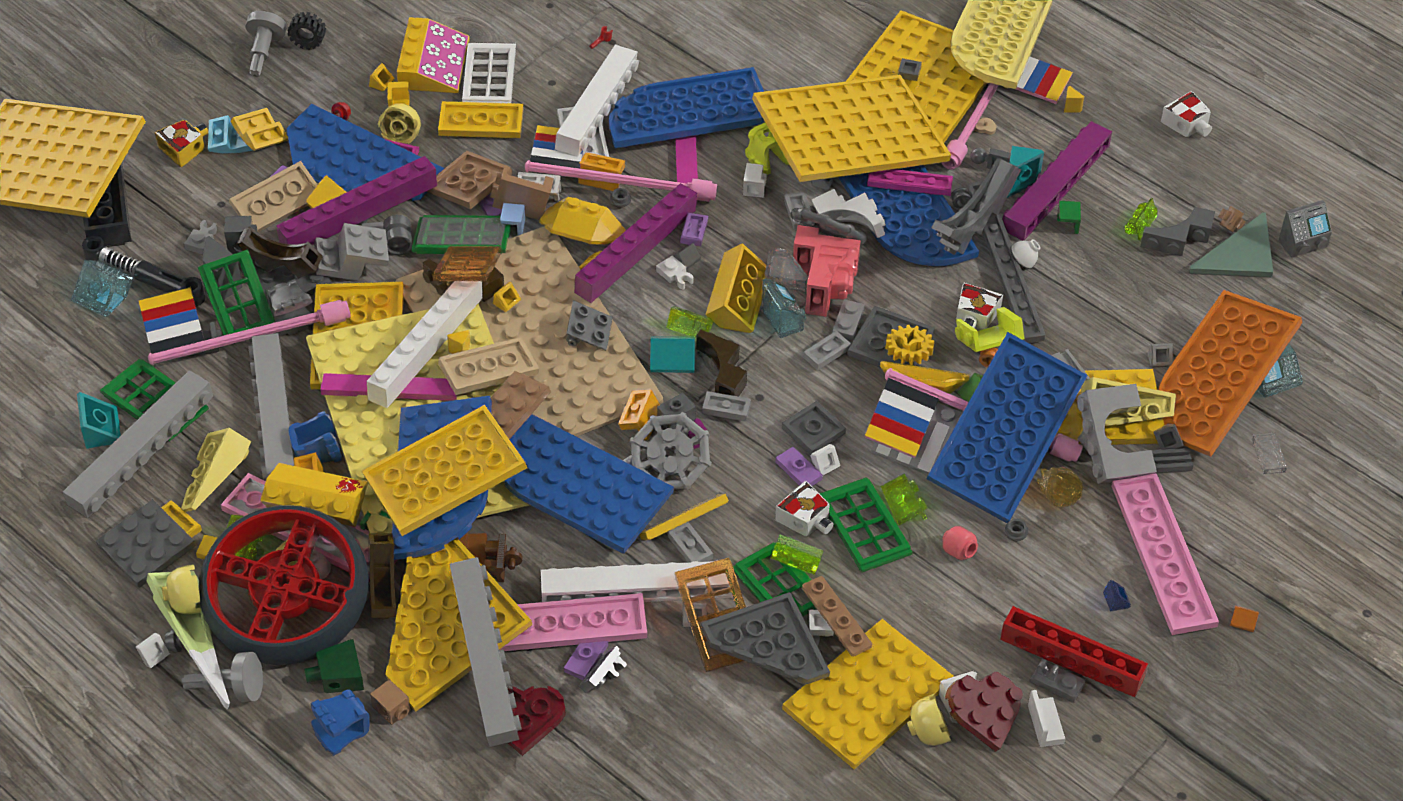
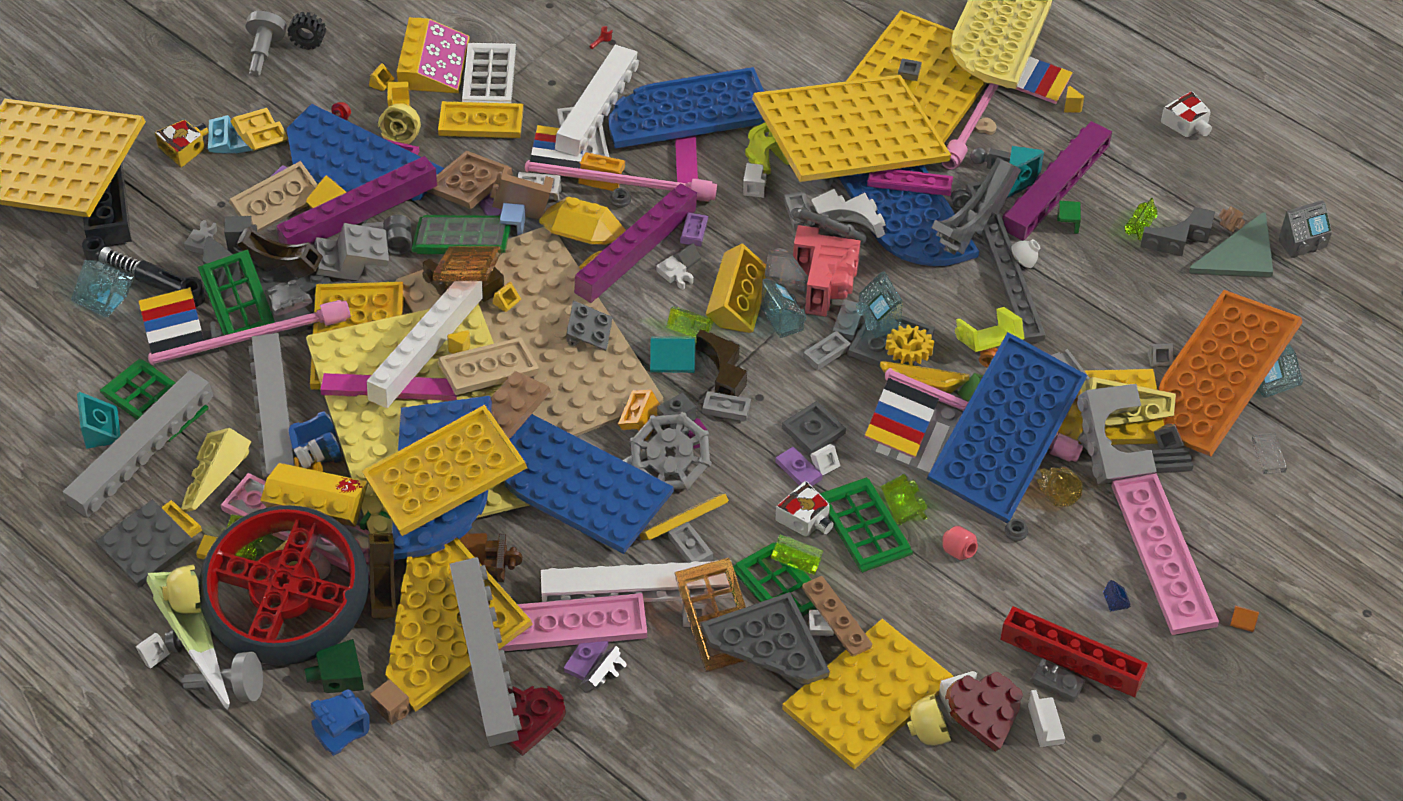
(304, 457): none -> light grey wheel
(880, 306): none -> clear light blue slope
(978, 306): torso -> none

